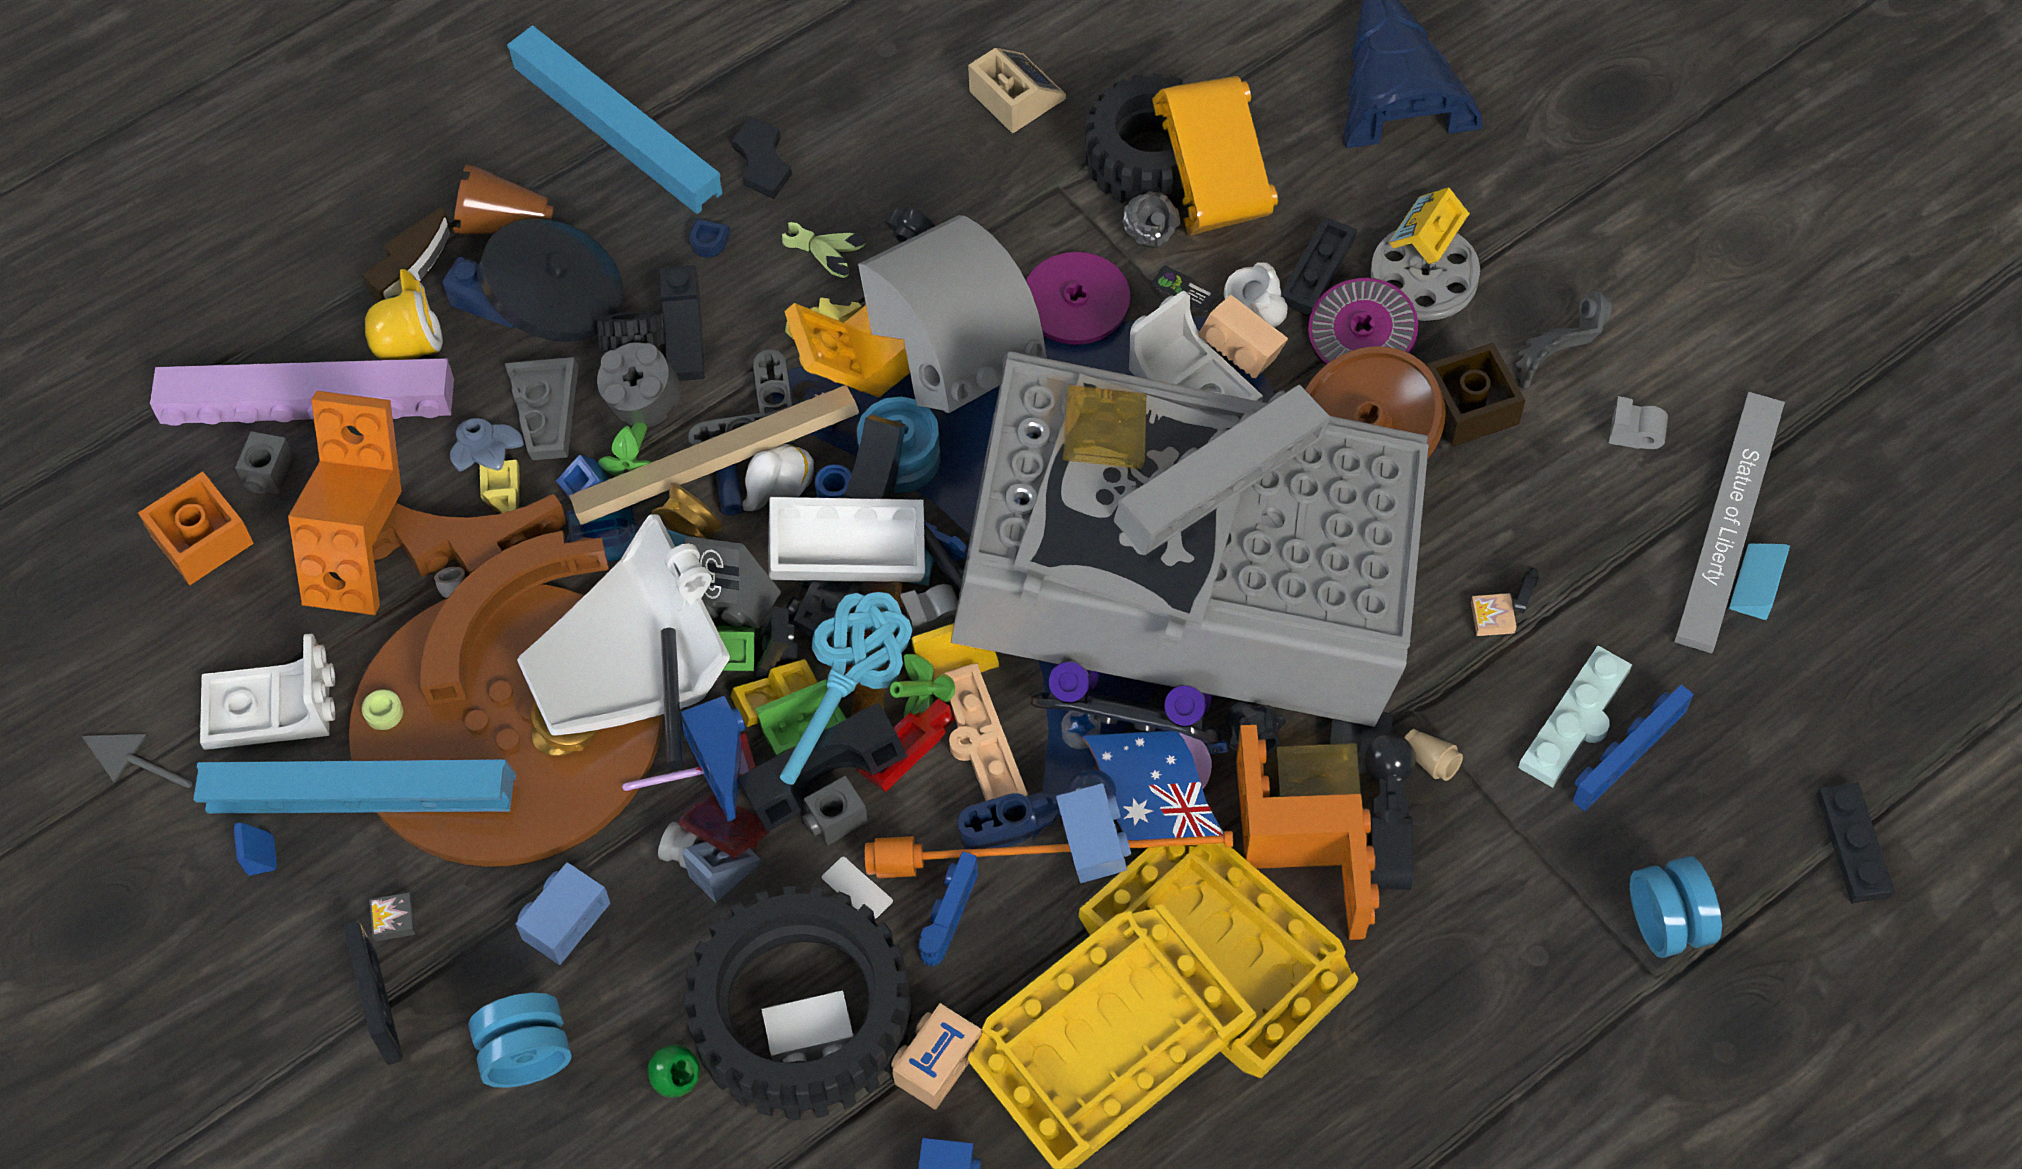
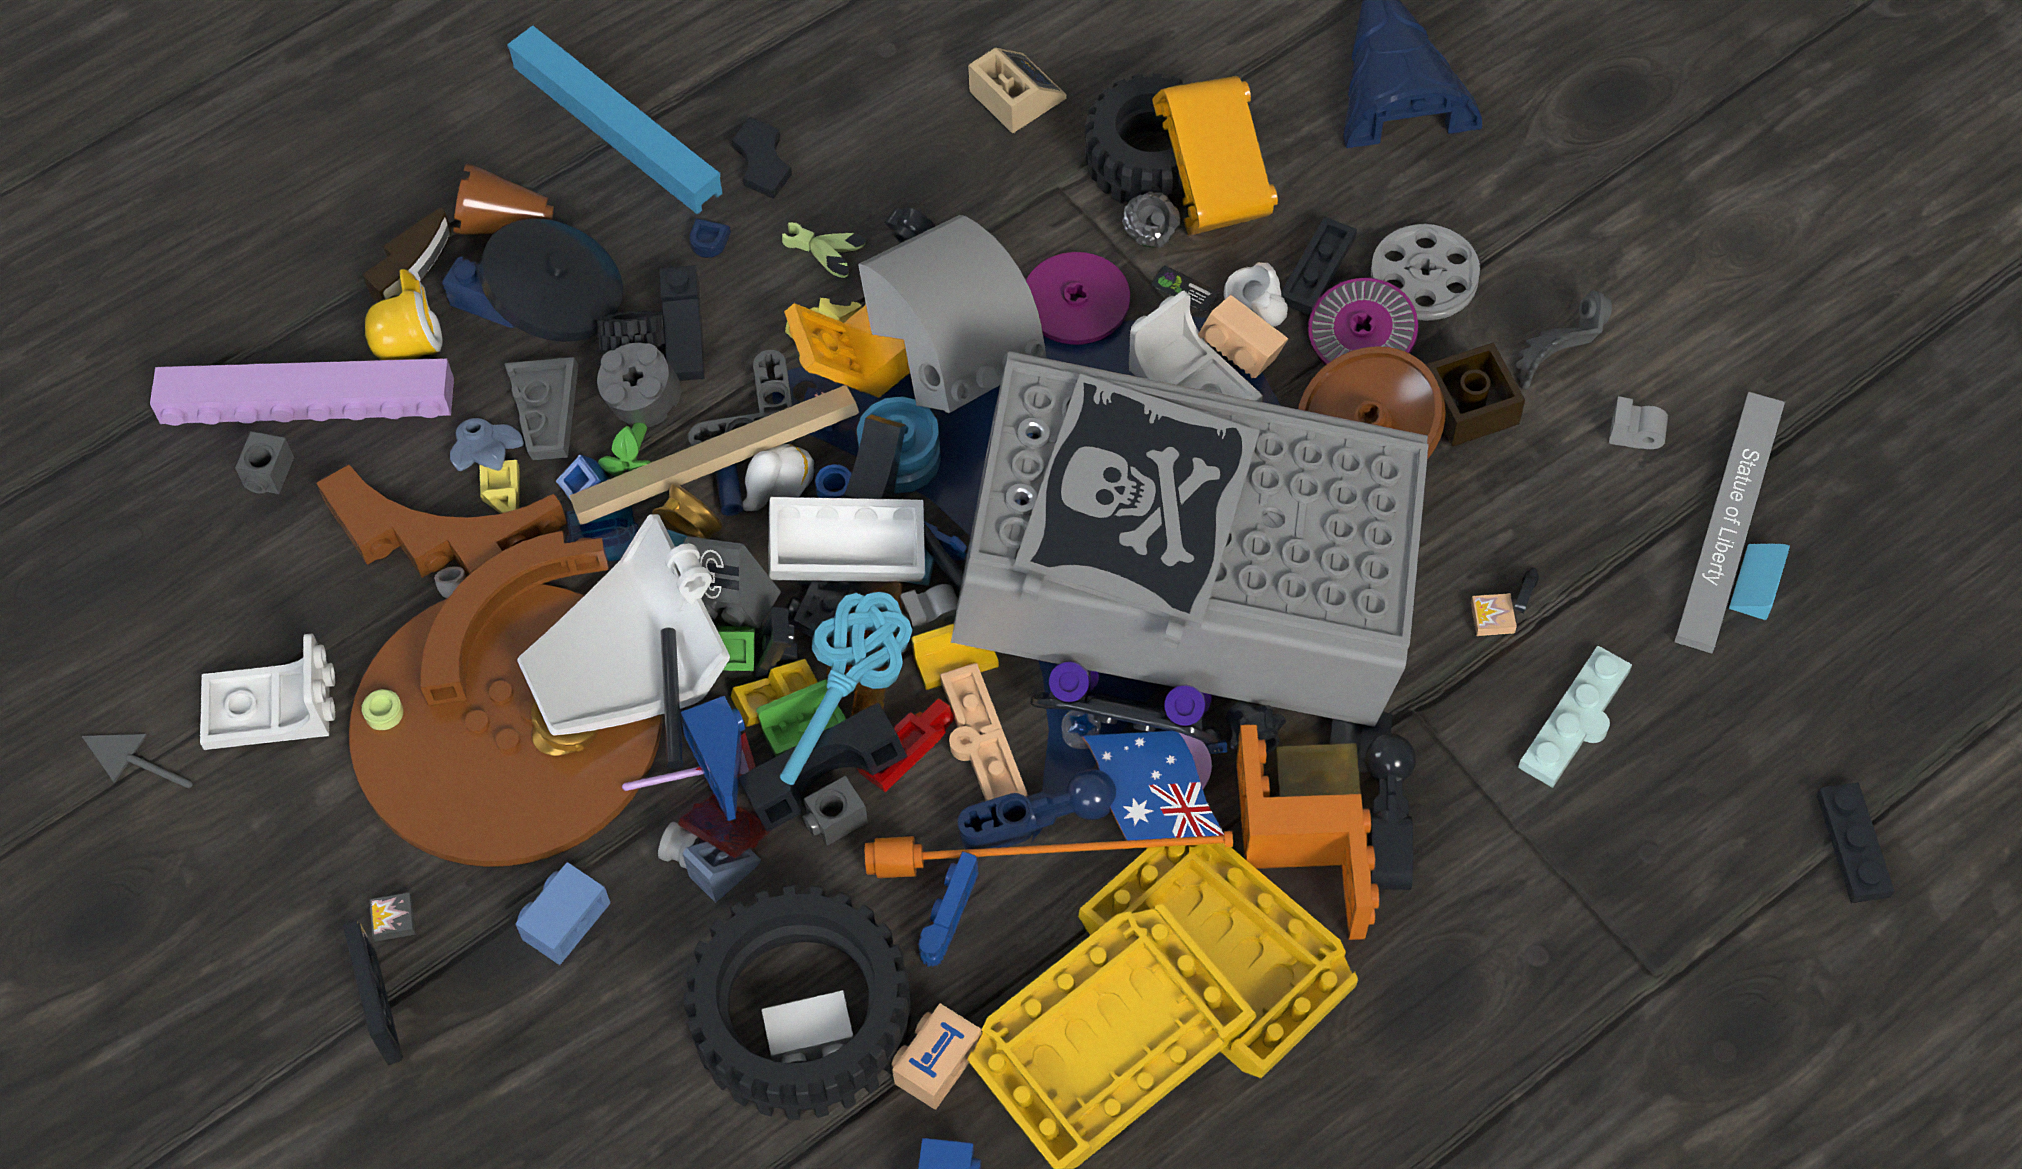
(196, 528): orange brick -> none
(254, 849): blue slope -> none
(345, 502): orange bracket -> none
(355, 786): dark azure tile -> none
(519, 1040): dark azure wheel -> none
(673, 1071): green piece -> none
(850, 880): white sticker -> none
(922, 686): bright green plant -> none
(1092, 832): medium blue brick -> none
(1104, 427): clear yellow plate -> none
(1220, 468): light grey brick -> none
(1431, 224): yellow panel -> none
(1435, 755): tan cone -> none
(1641, 737): blue plate -> none
(1675, 906): dark azure wheel -> none

